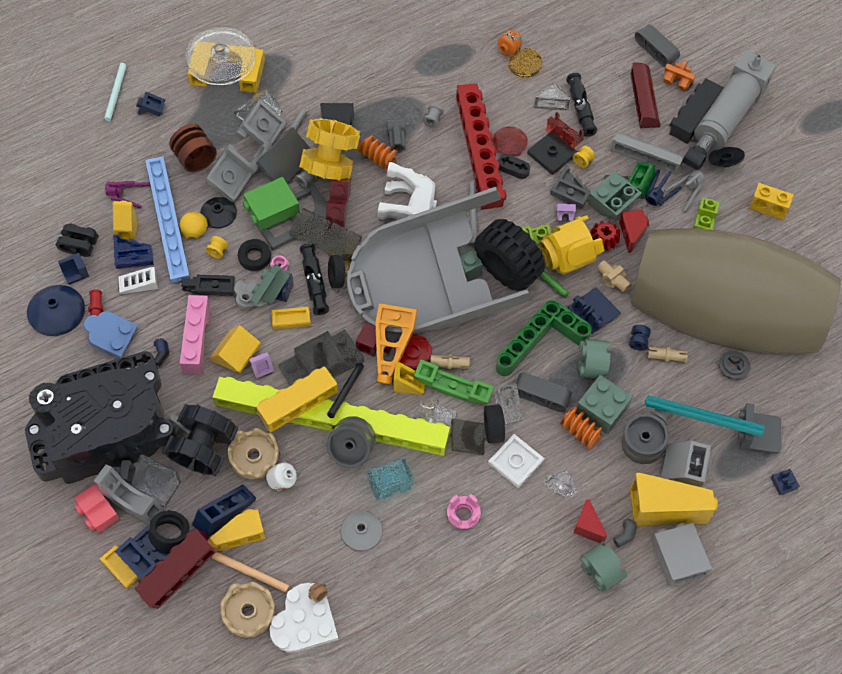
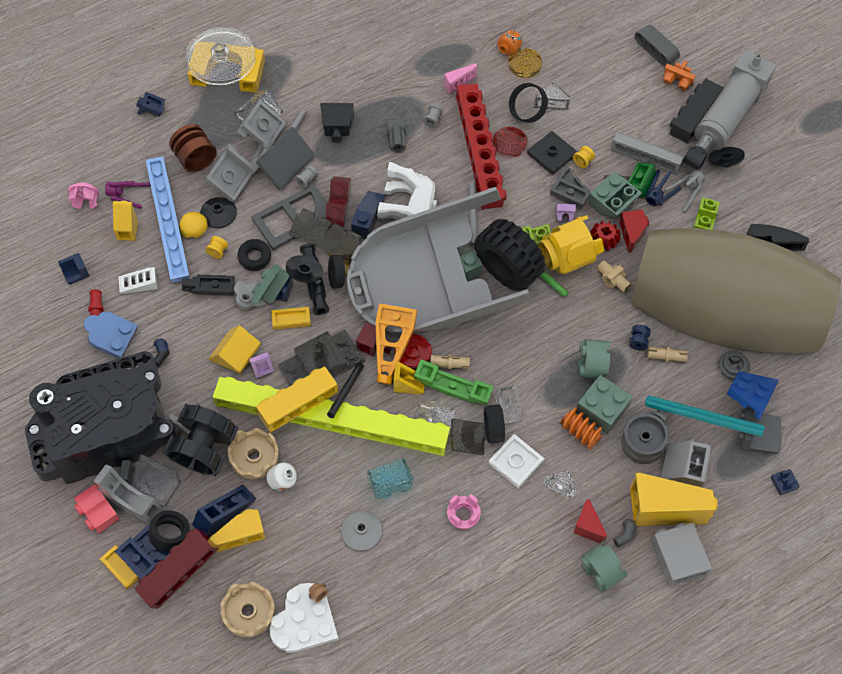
(56, 318): dark blue dish -> none
(77, 240): black brick -> none
(88, 193): none -> bright pink piece
(115, 91): light aqua bar -> none
(131, 253): clear blue wing -> none
(193, 338): bright pink arch -> none
(251, 572): light nougat bar -> none
(271, 204): bright green brick -> none
(280, 260): bright pink plate -> none
(304, 269): none -> black dish
(332, 139): yellow piece -> none
(351, 442): dark grey wheel -> none
(366, 214): none -> dark blue slope
(377, 152): orange piece -> none
(459, 77): none -> bright pink slope
(513, 96): none -> black tyre
(513, 166): black beam -> none
(543, 392): dark grey beam -> none
(548, 320): green beam -> none
(564, 131): clear red hinge -> none
(581, 103): black piece -> none
(594, 309): dark blue hinge -> none
(644, 96): dark red brick -> none
(752, 391): none -> blue wing
(771, 201): yellow brick -> none
(779, 236): none -> black slope

